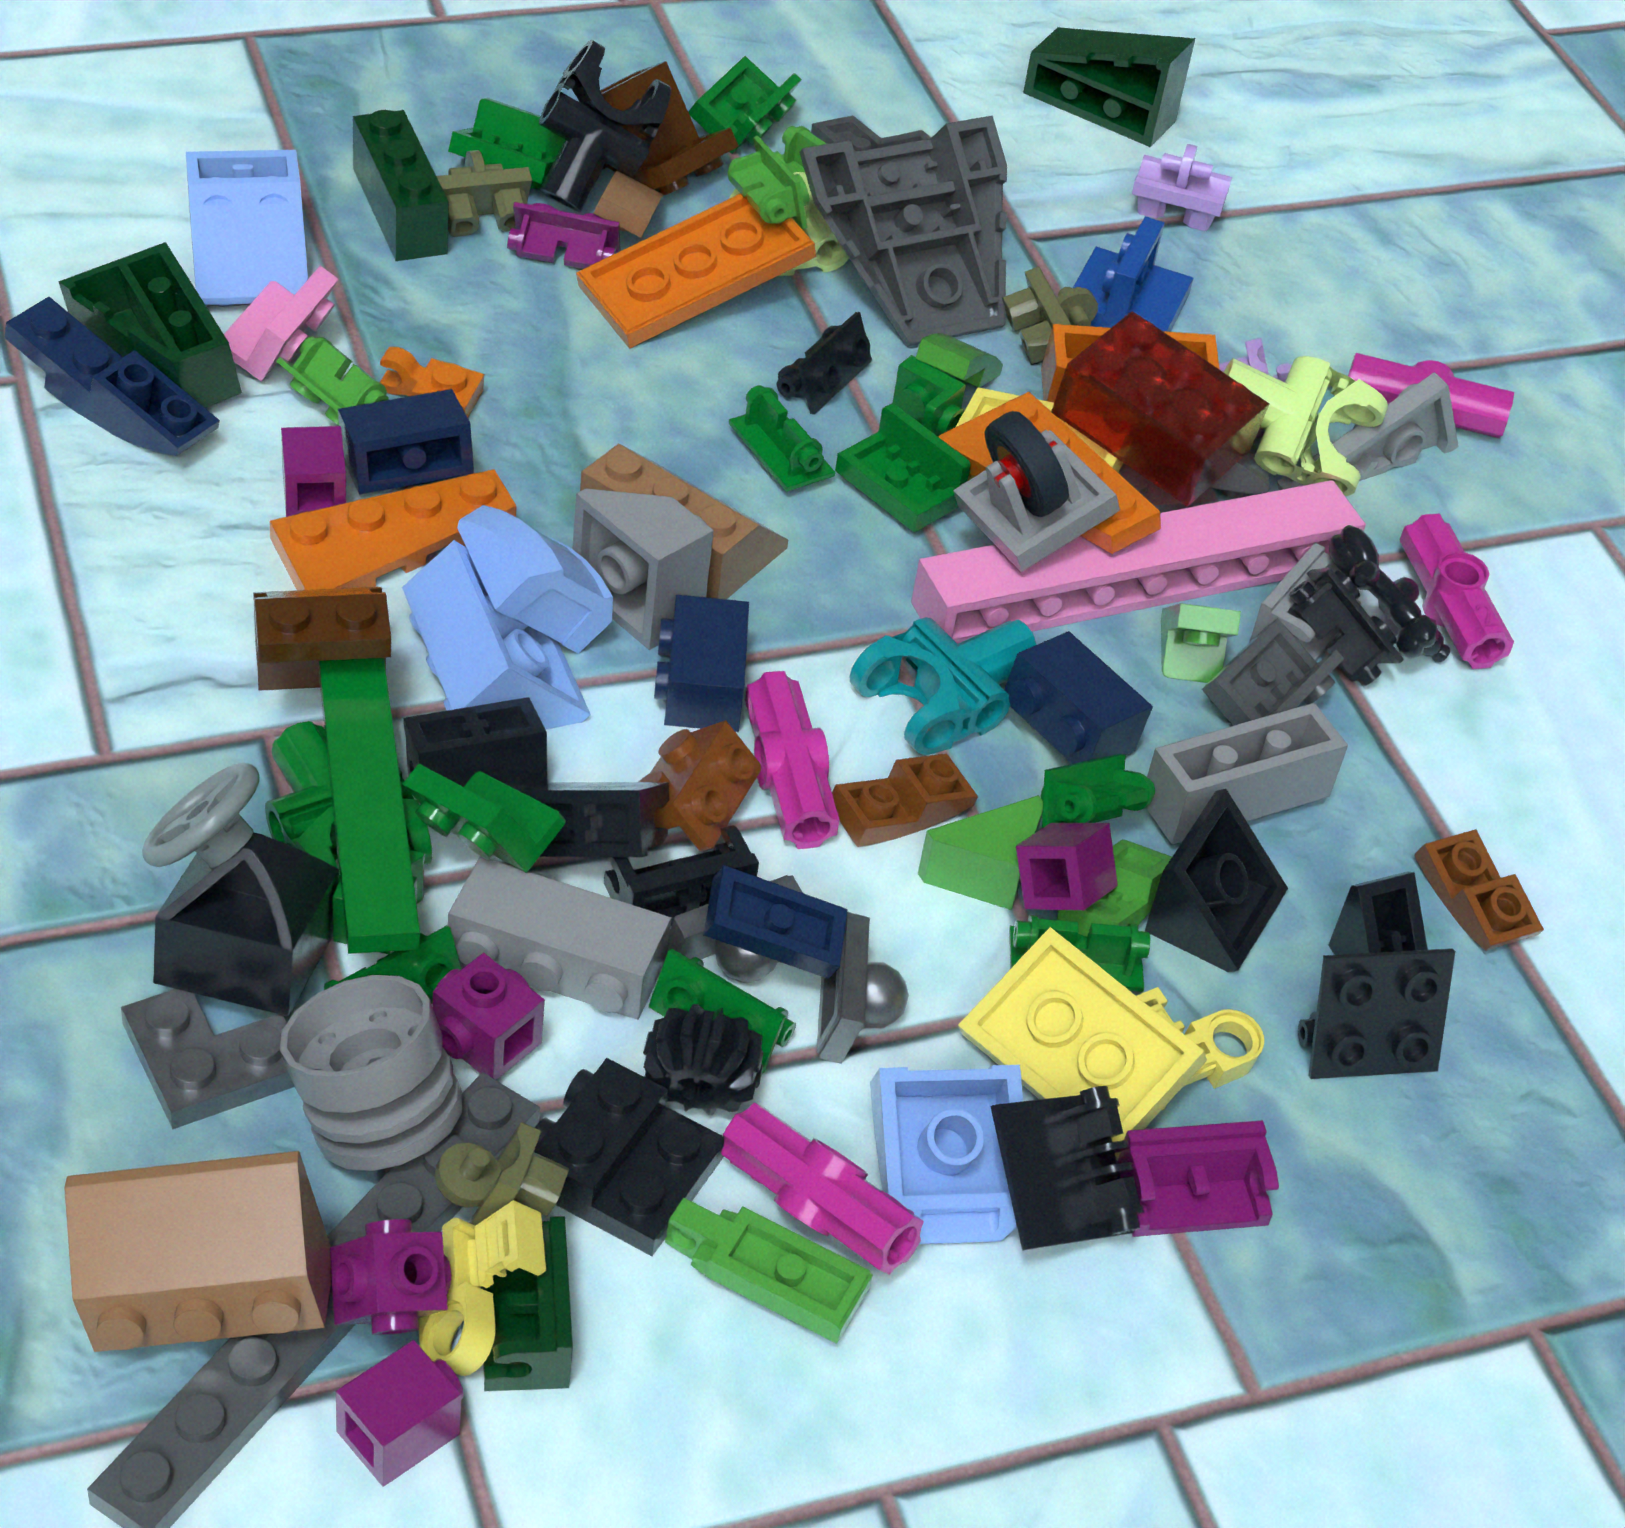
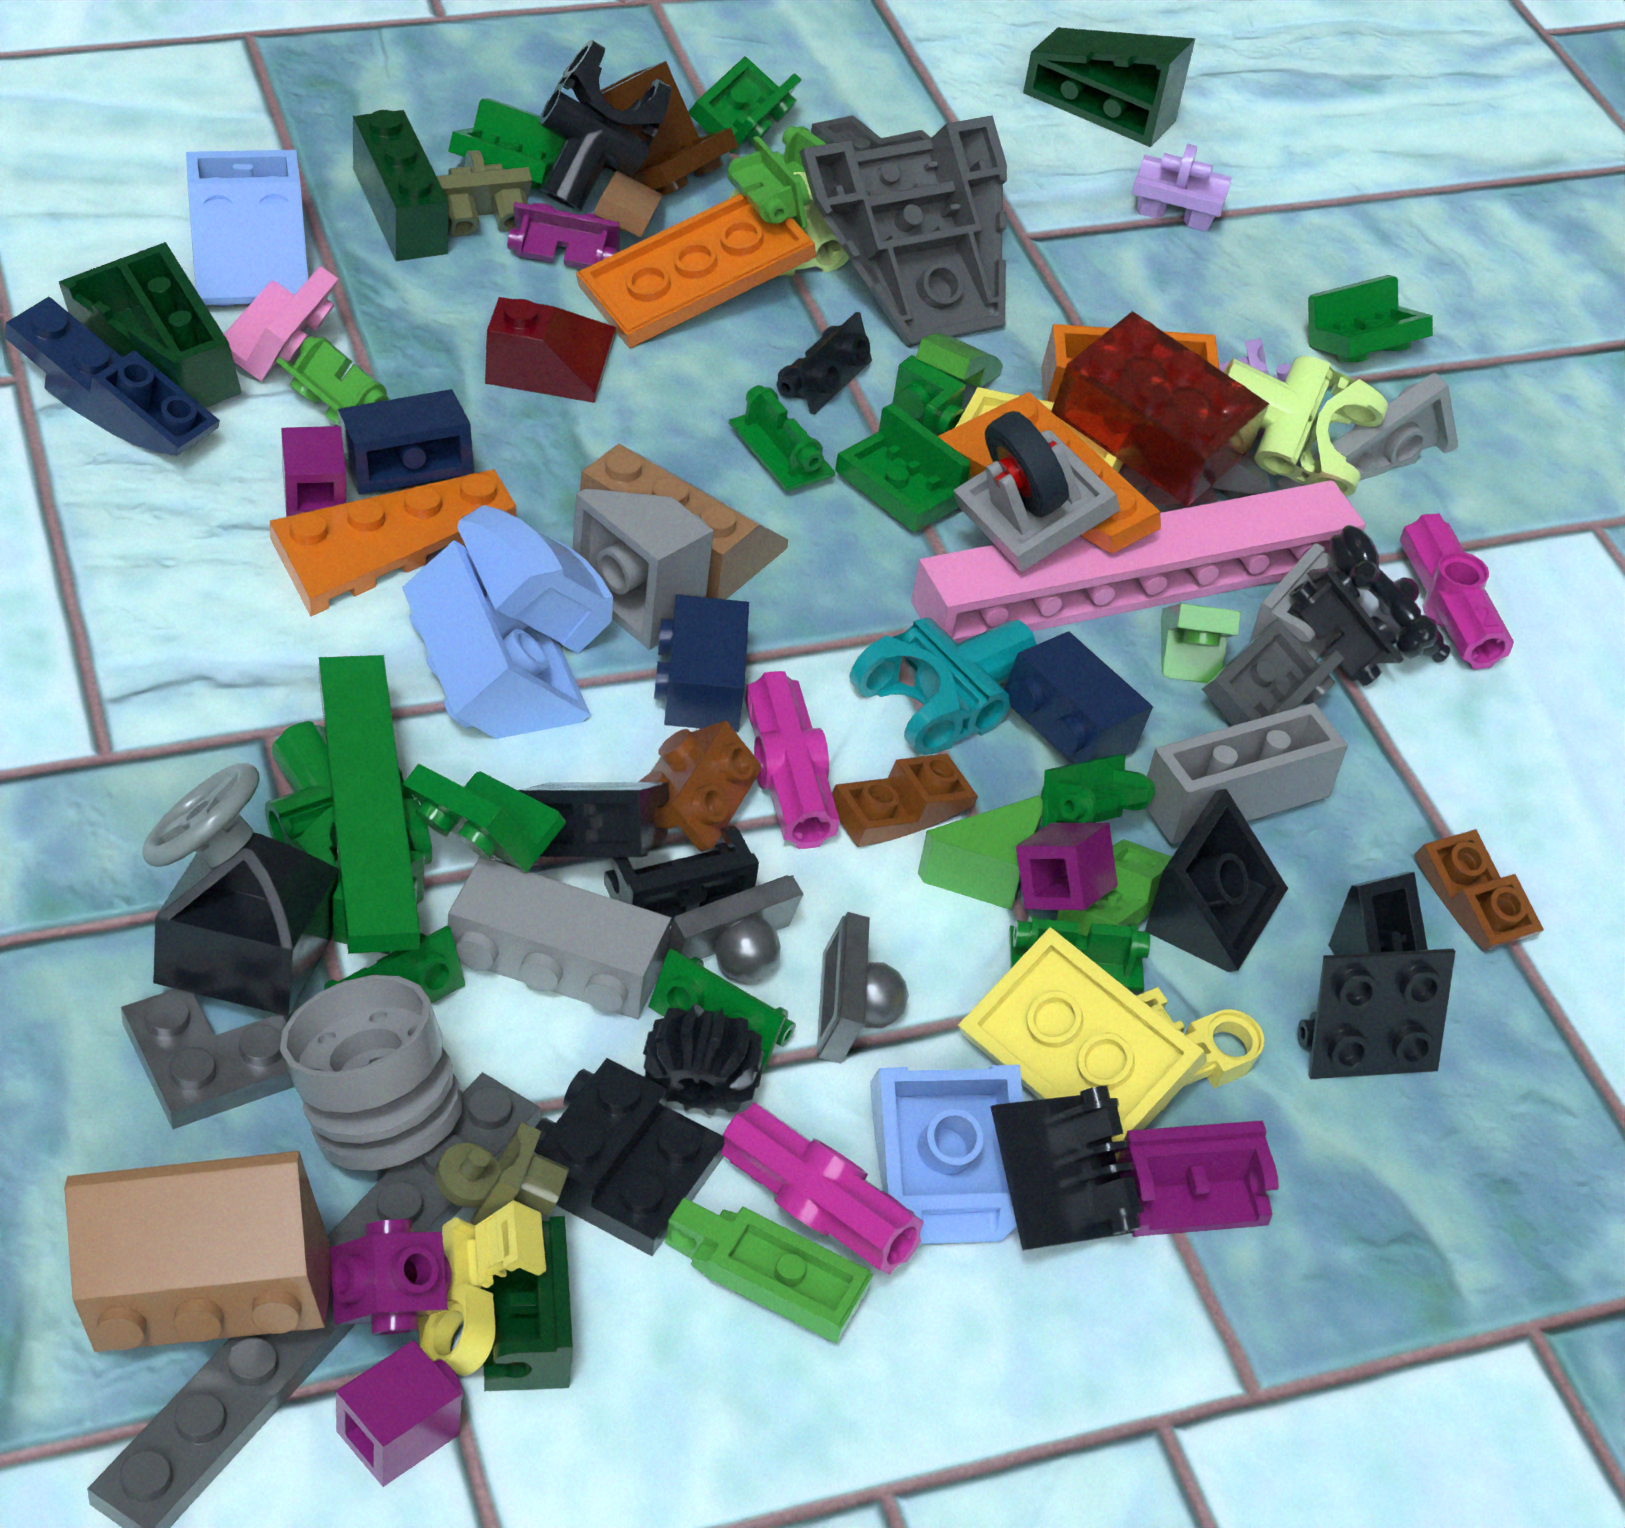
(314, 626): reddish brown piece -> none
(437, 376): orange plate -> none
(488, 1016): magenta brick -> none
(490, 738): black hinge -> none
(546, 350): none -> dark red slope
(775, 922): dark blue plate -> none
(1040, 305): olive hips -> none
(1133, 281): blue bracket -> none
(1364, 320): none -> green bracket
(1474, 405): dark pink piece -> none

